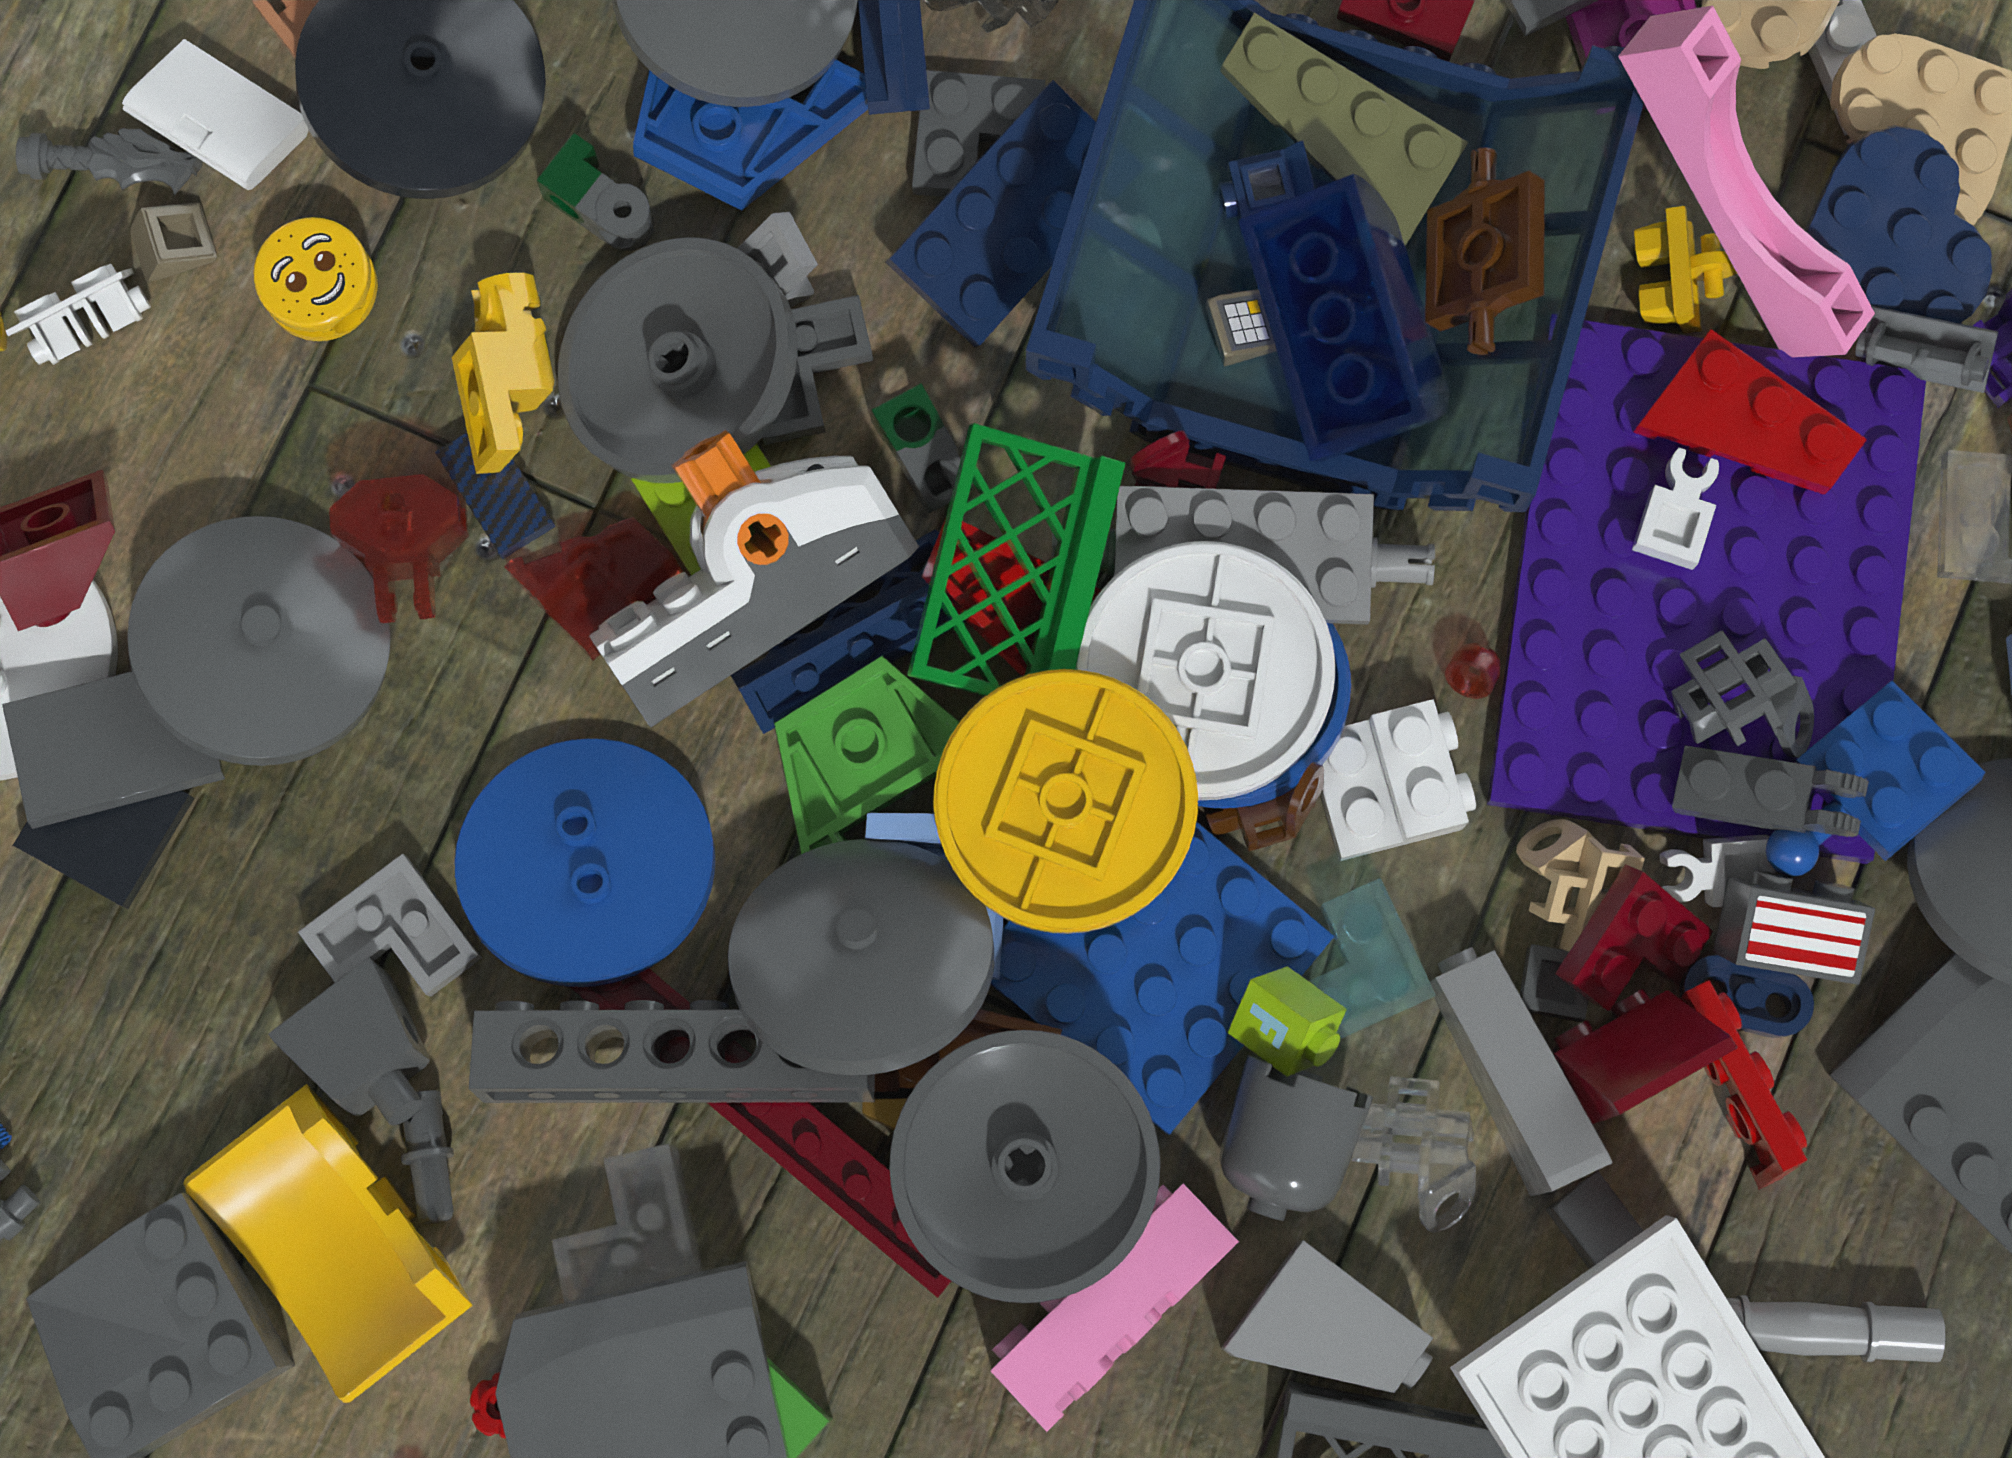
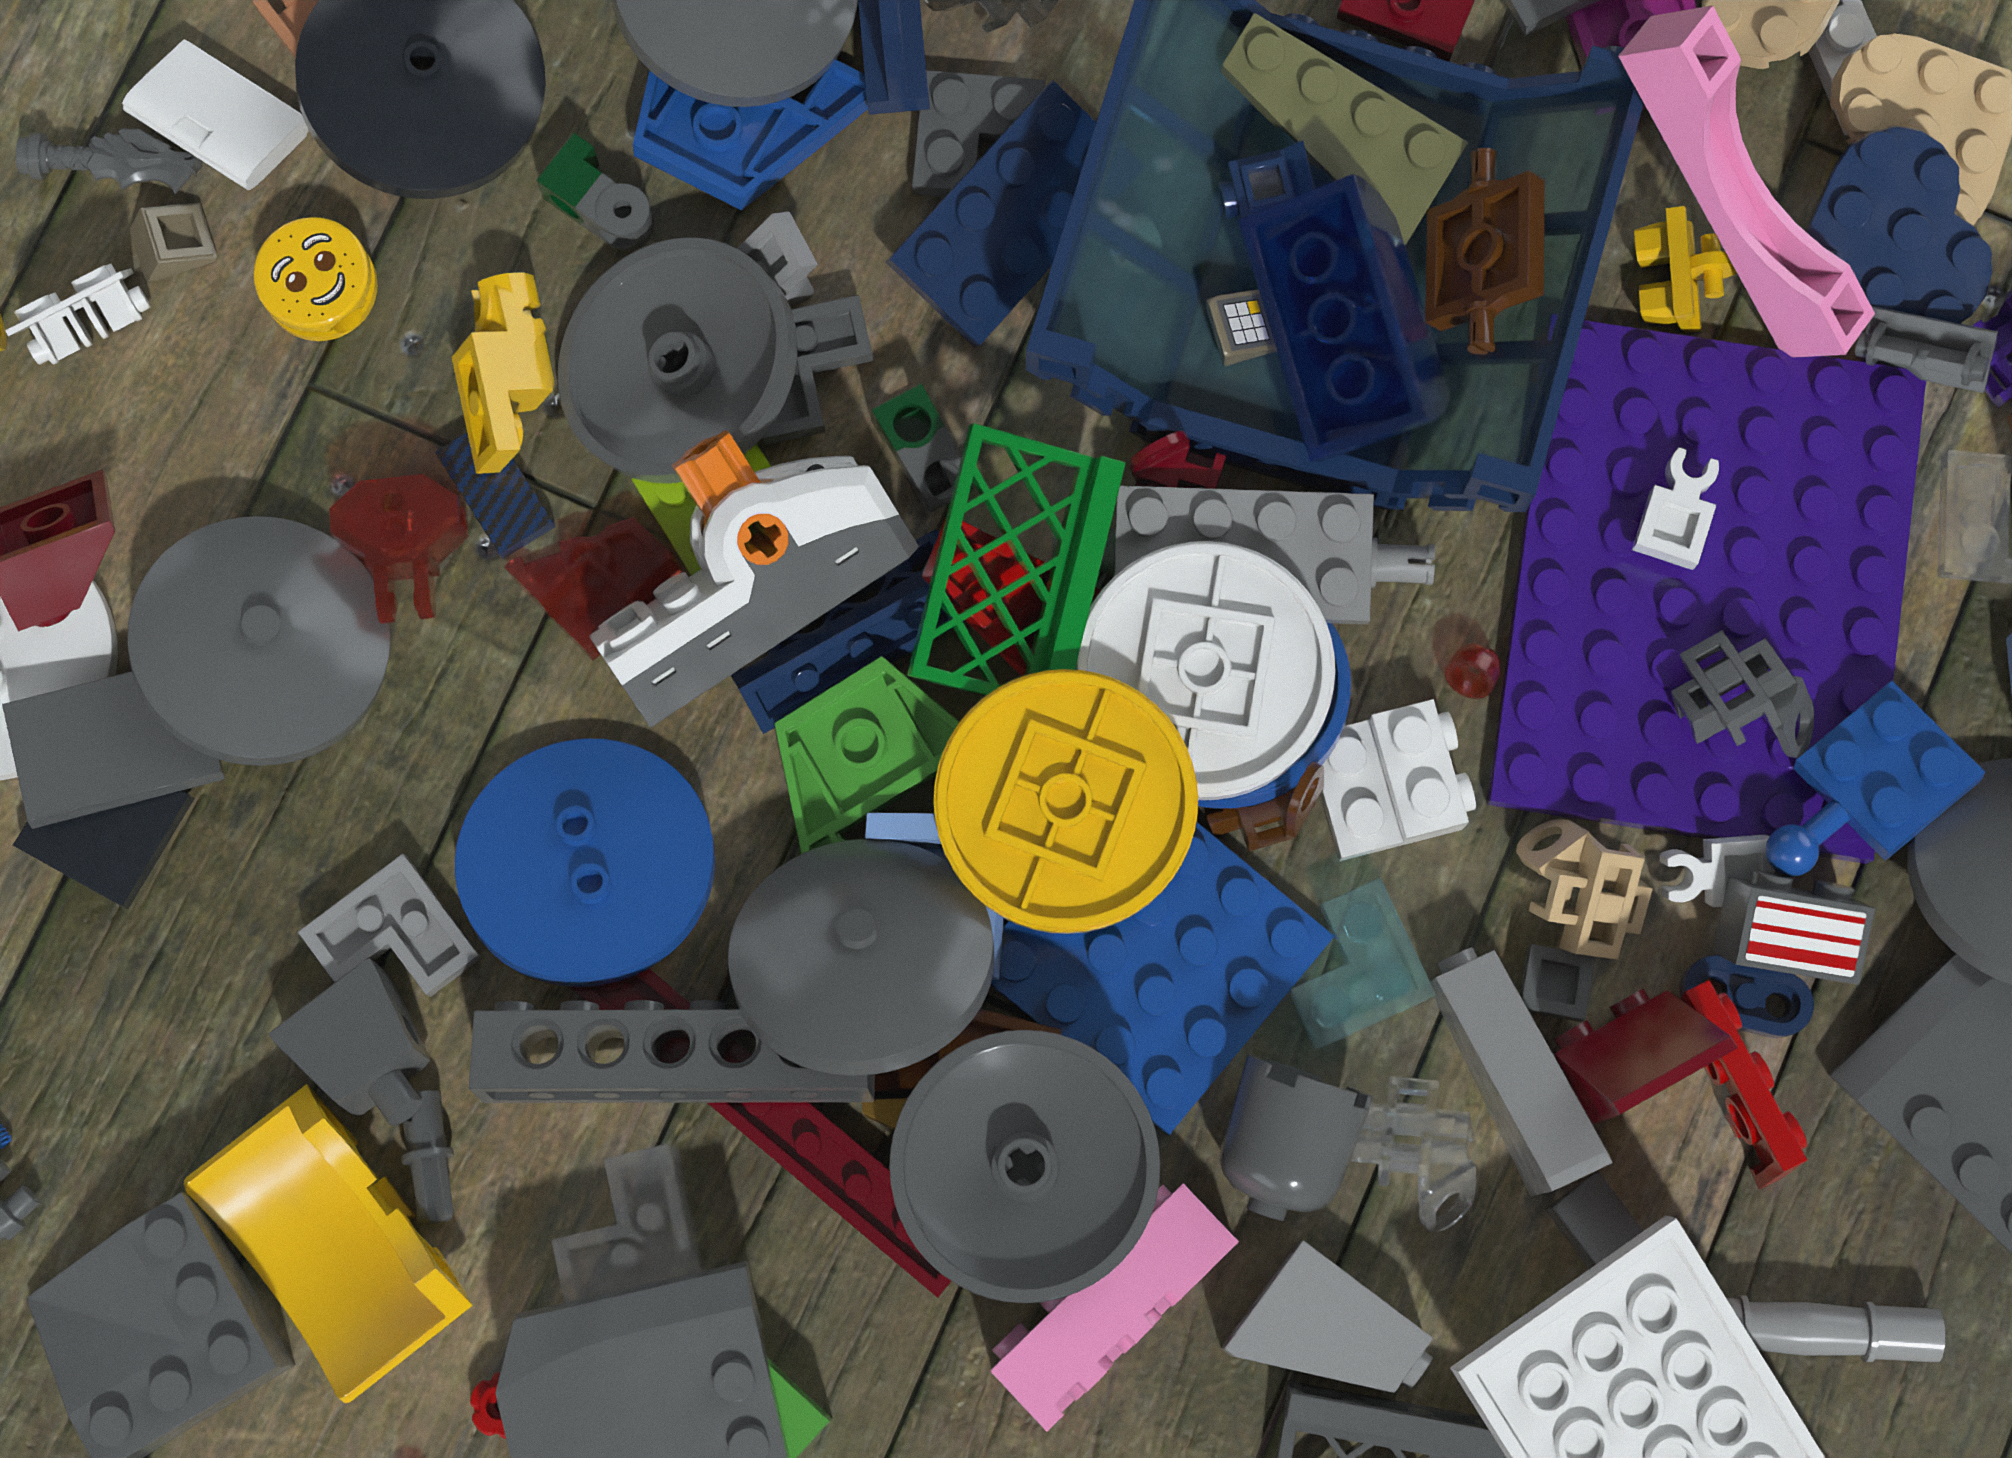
(1288, 1021): lime brick -> none
(1632, 926): dark red plate -> none
(1749, 415): red wing -> none
(1763, 792): dark grey hinge -> none

